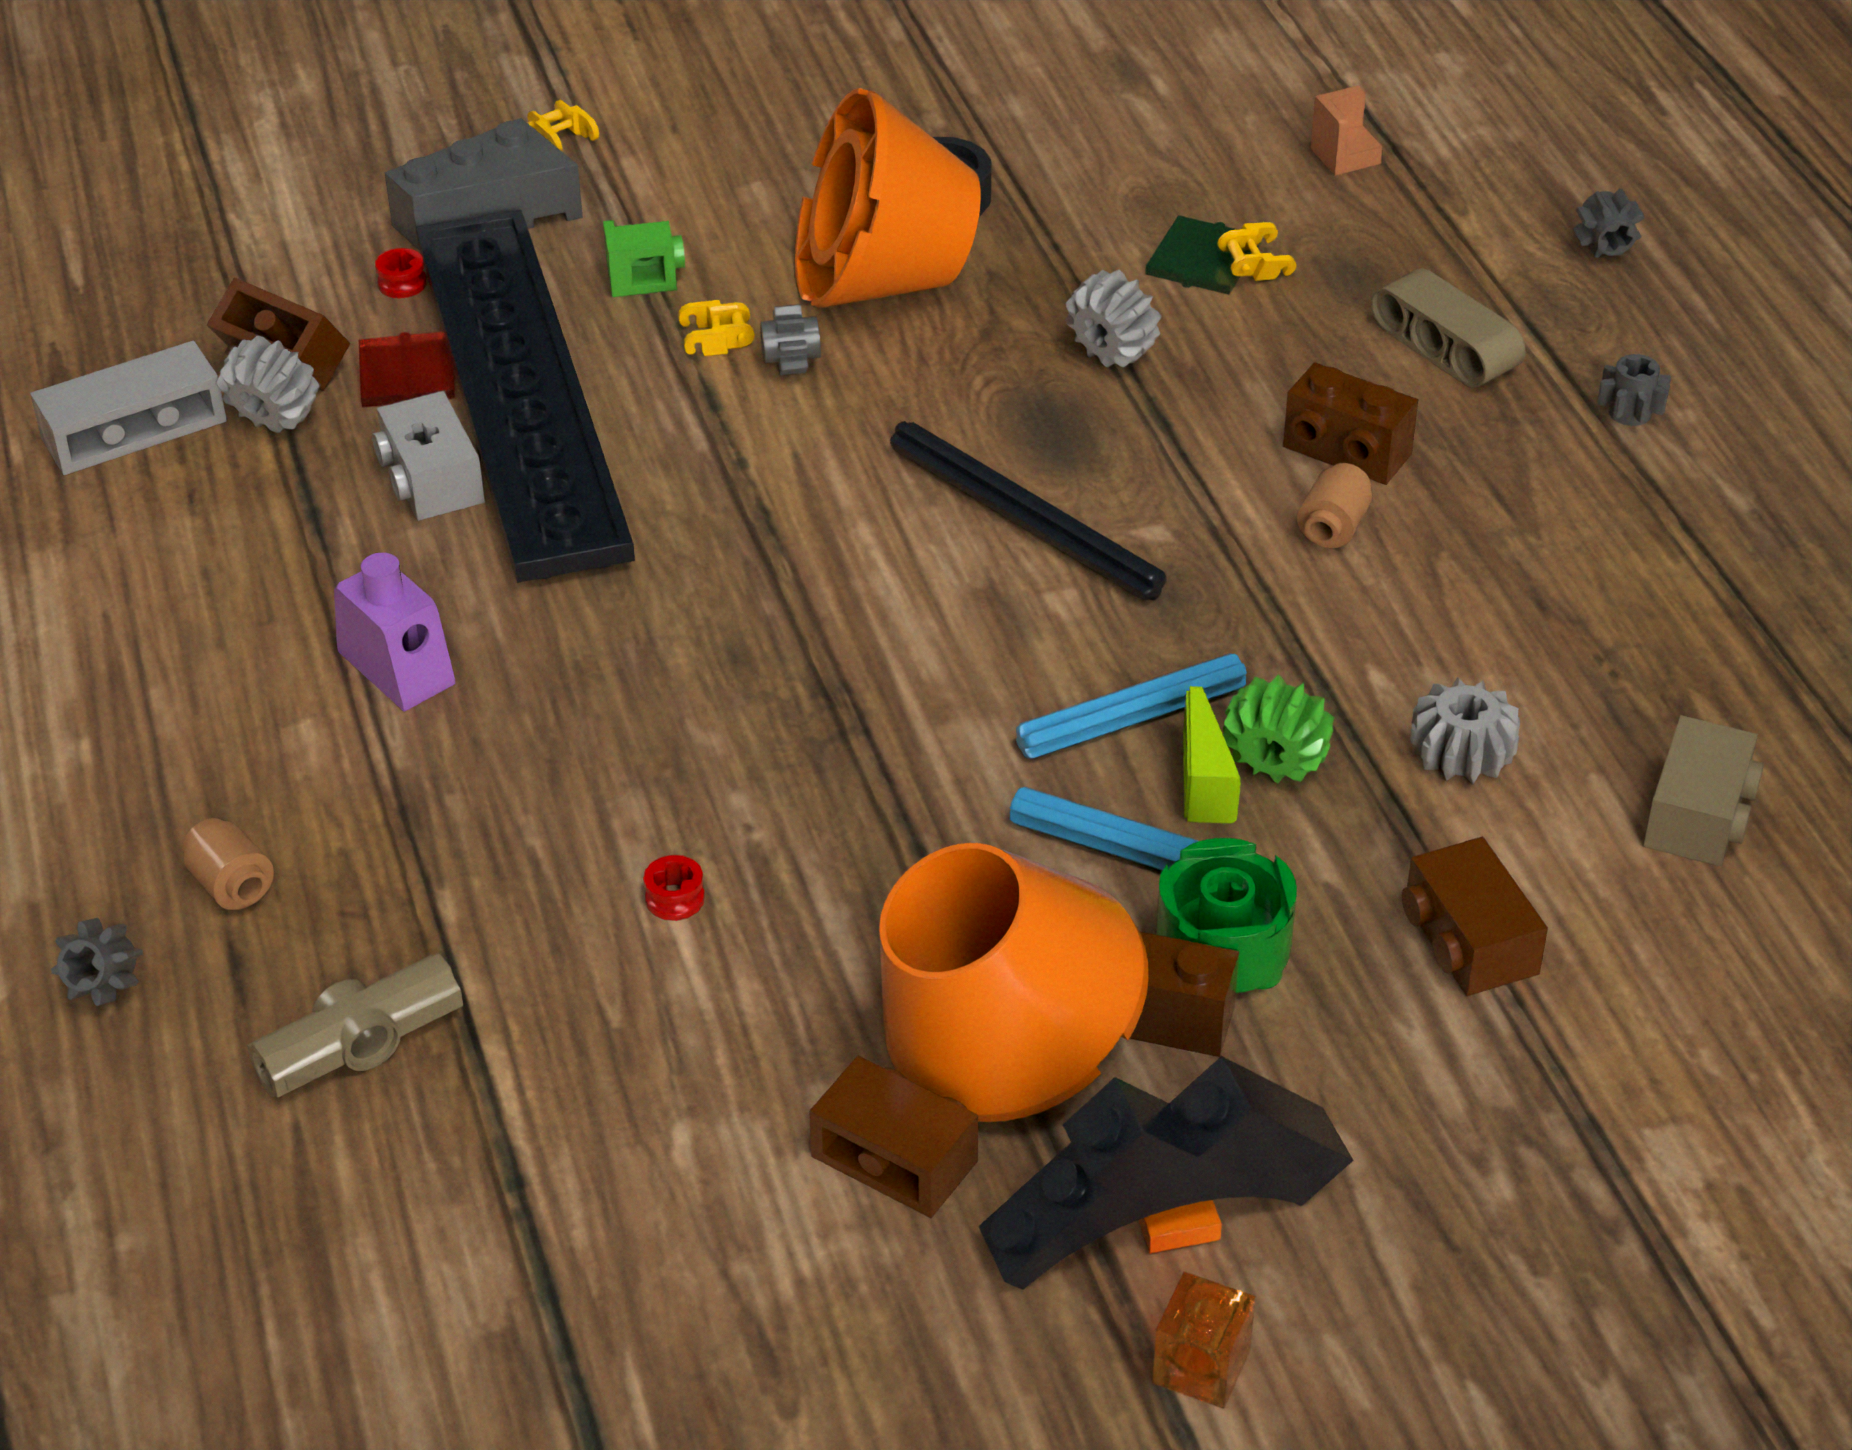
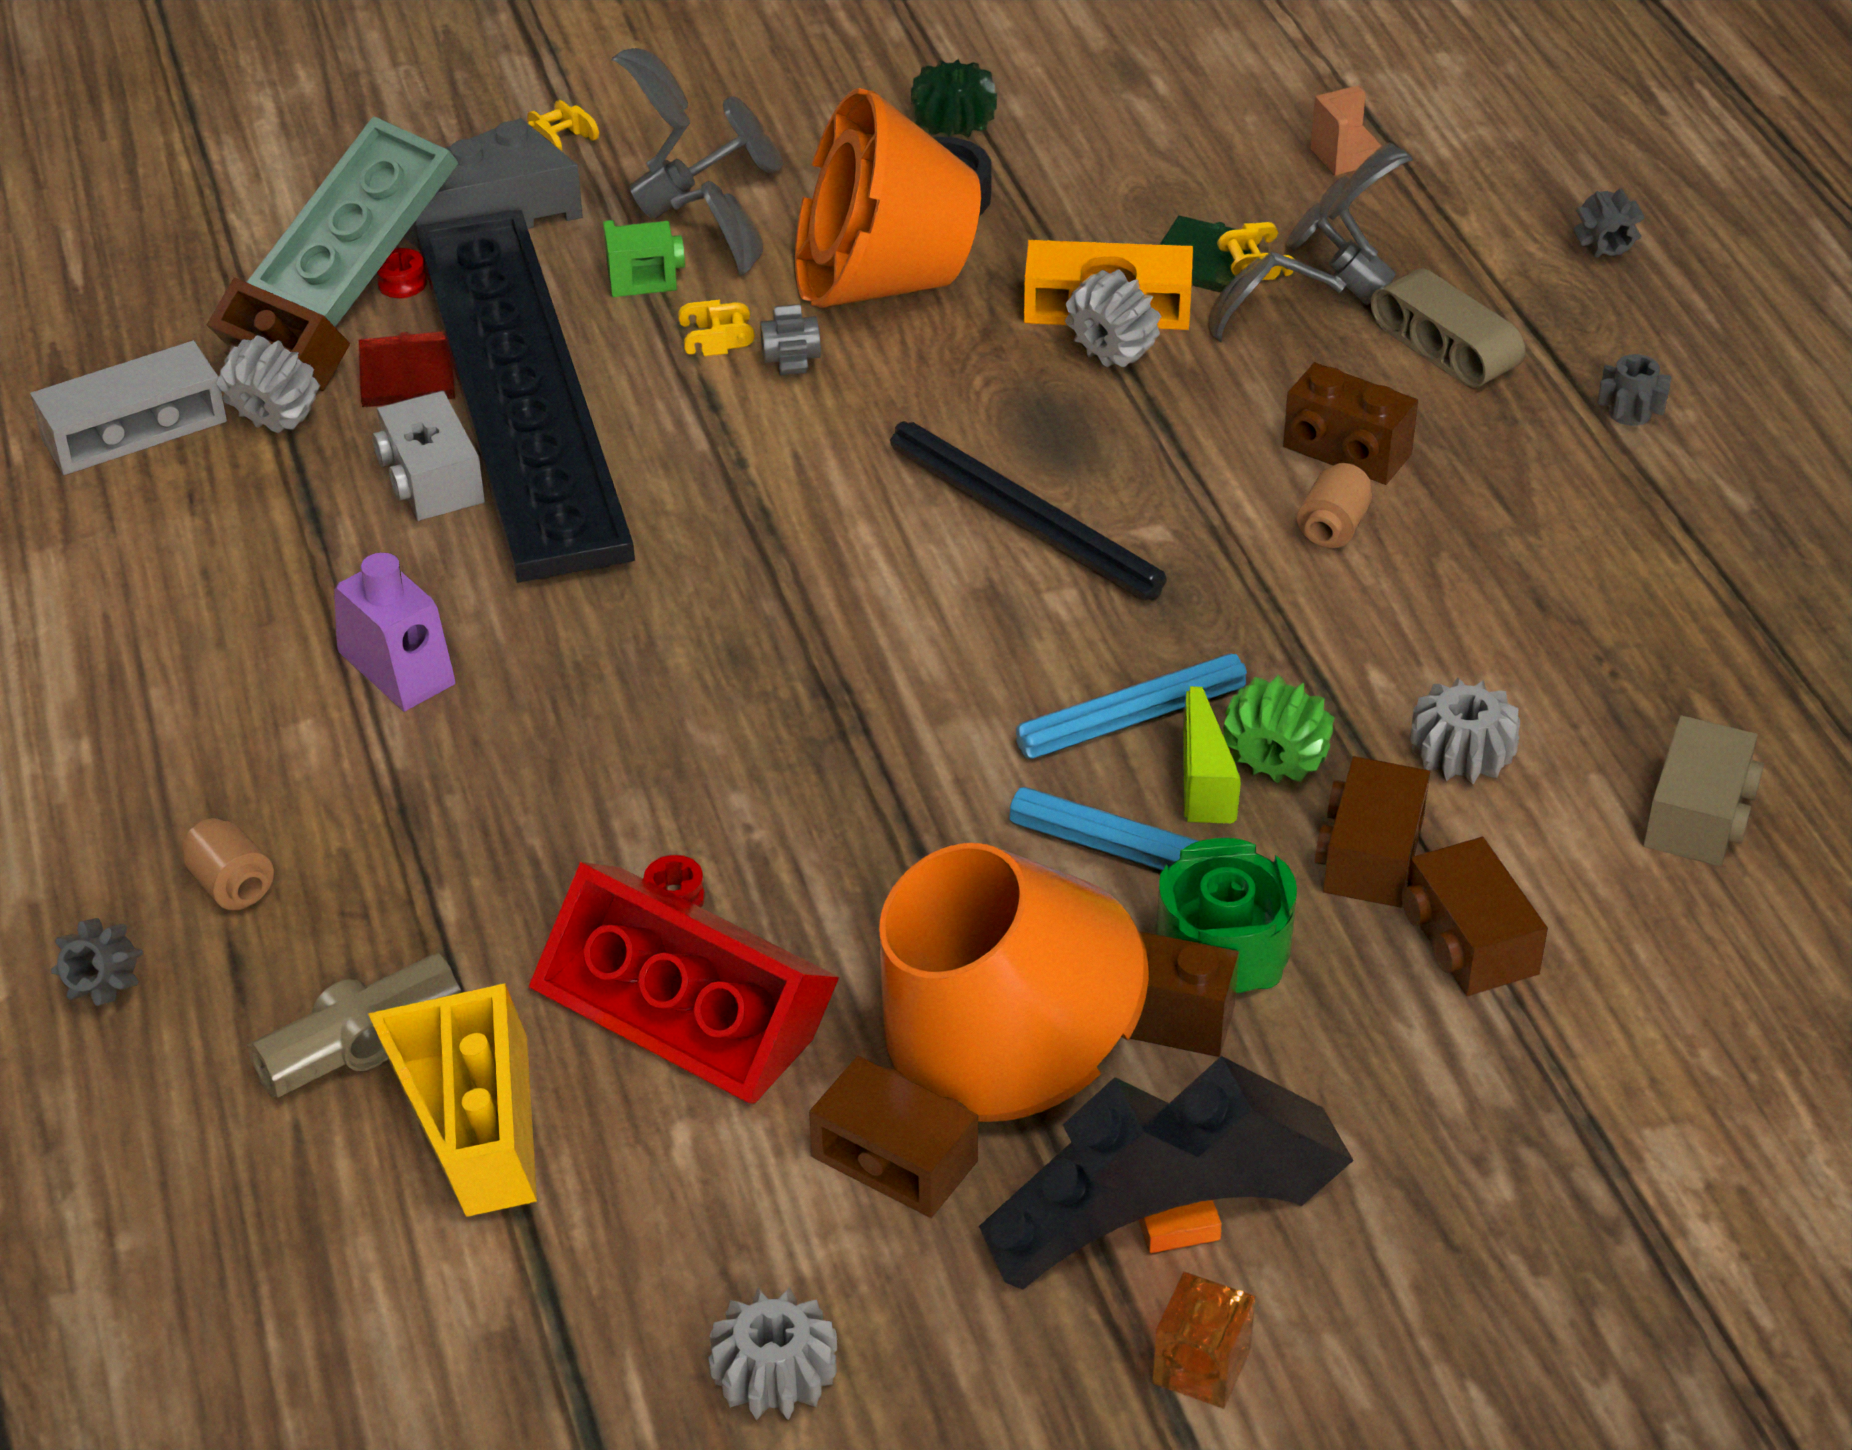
(355, 219): none -> sand green plate
(470, 1090): none -> yellow wedge
(670, 182): none -> dark grey plant
(681, 981): none -> red slope
(773, 1353): none -> light grey gear
(954, 98): none -> clear green gear
(1060, 267): none -> light orange arch
(1354, 264): none -> dark grey plant
(1374, 830): none -> reddish brown brick

